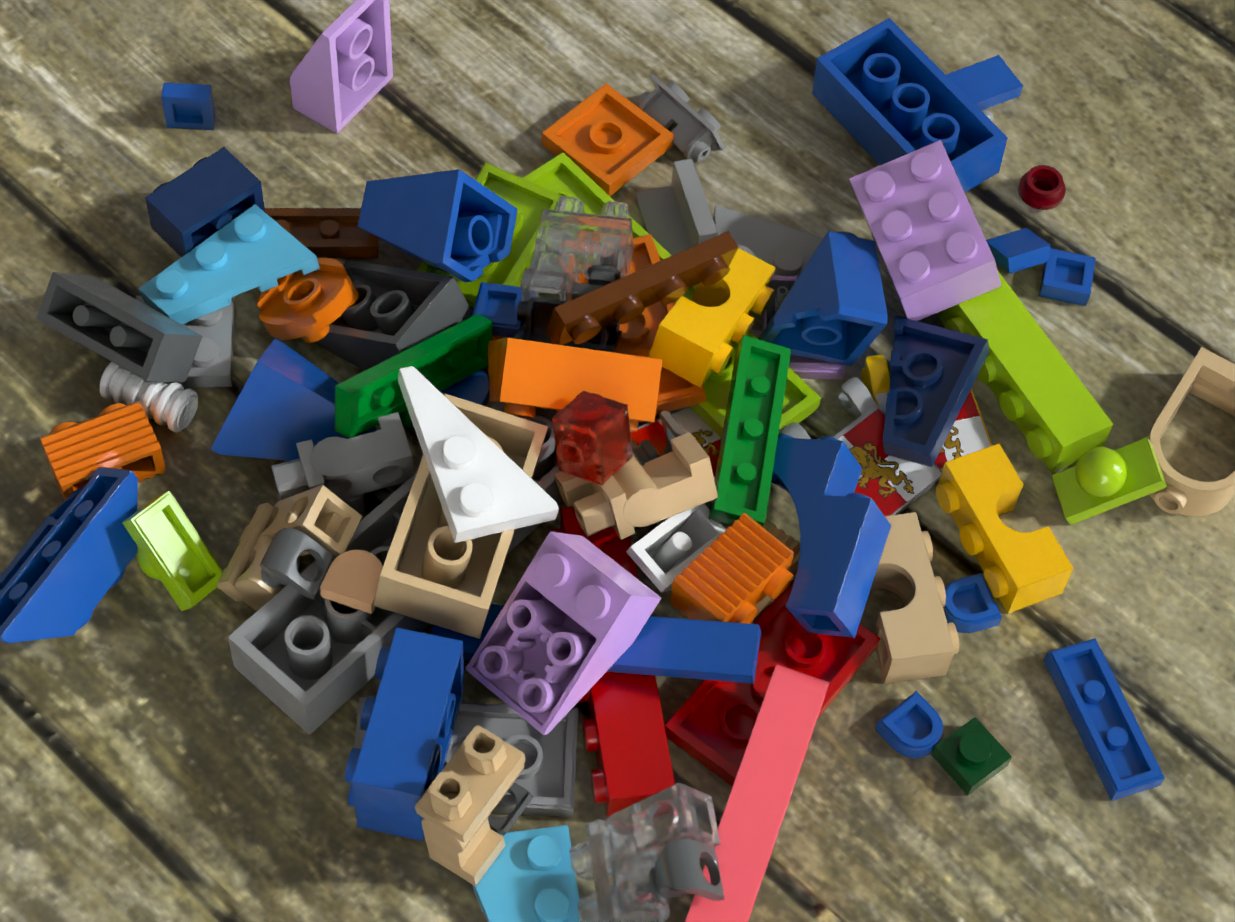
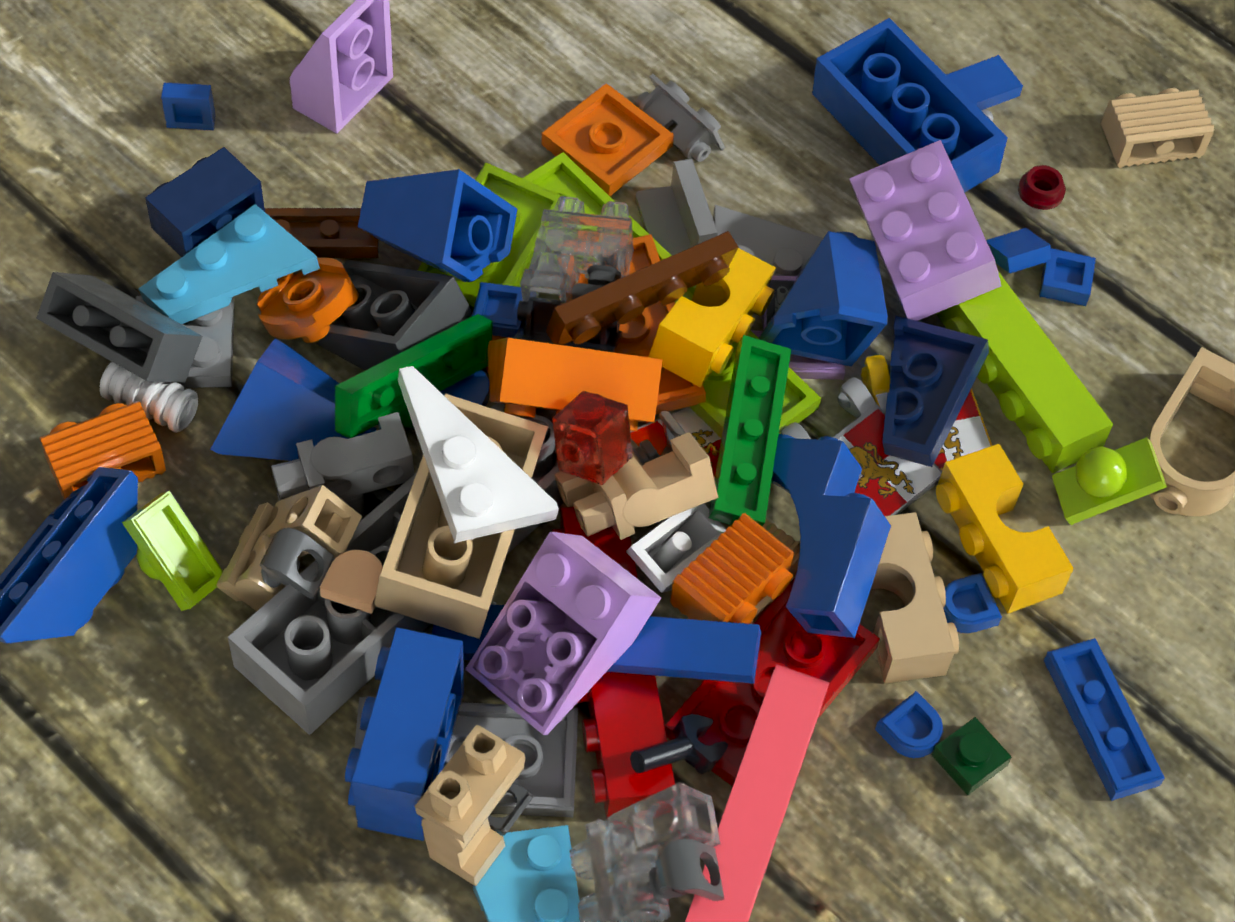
(683, 747): none -> black bar
(1157, 127): none -> tan brick

